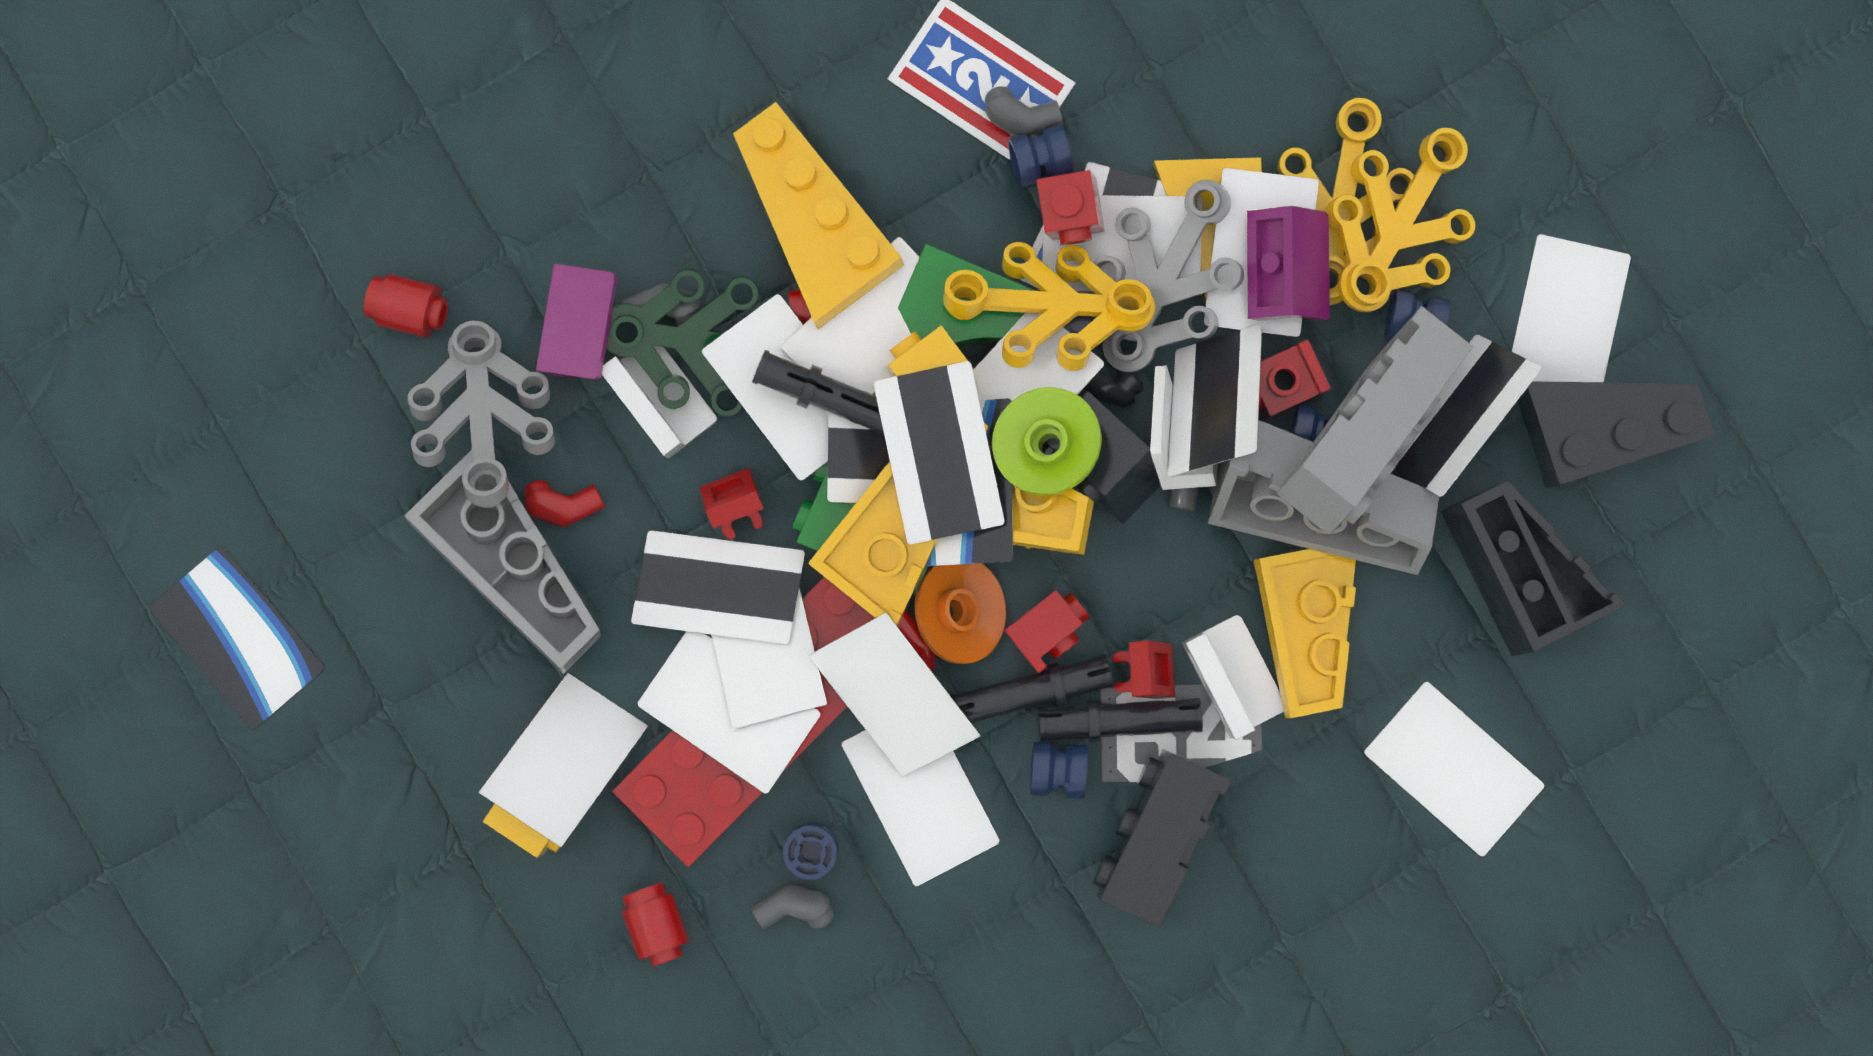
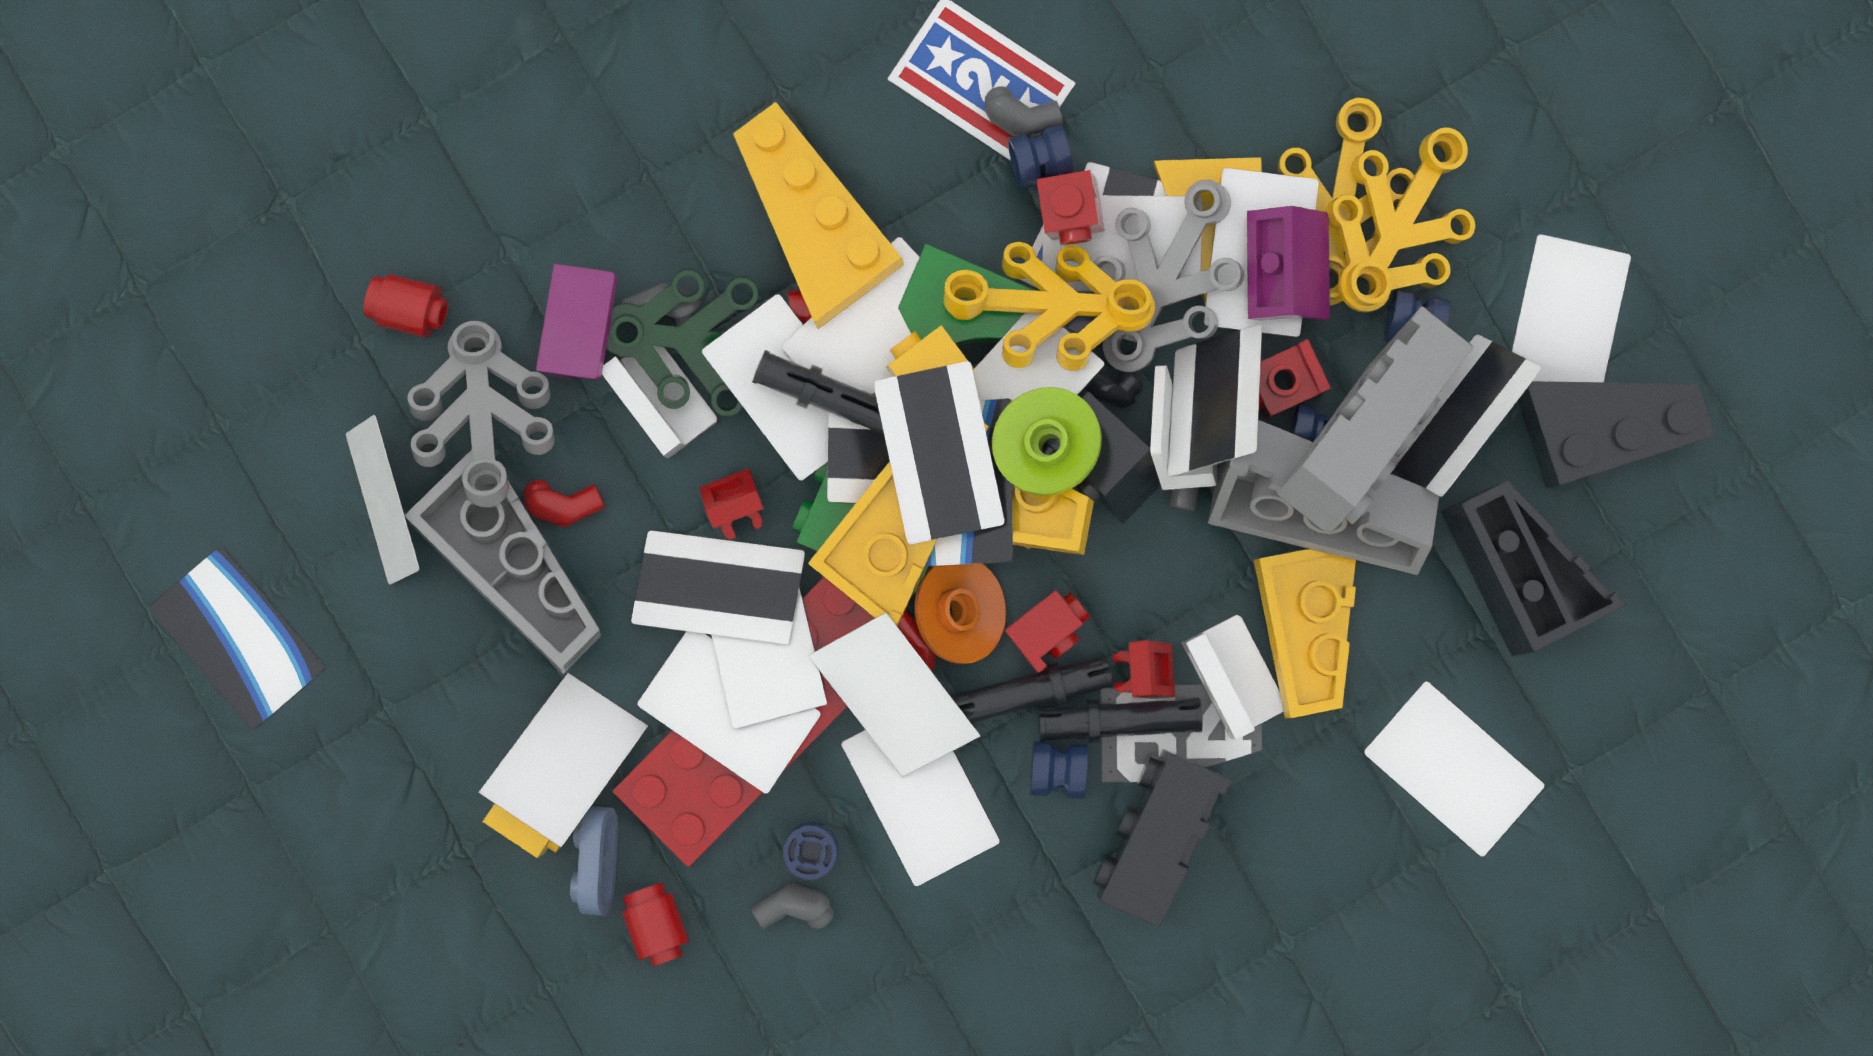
(382, 500): none -> white sticker
(597, 842): none -> sand blue plate

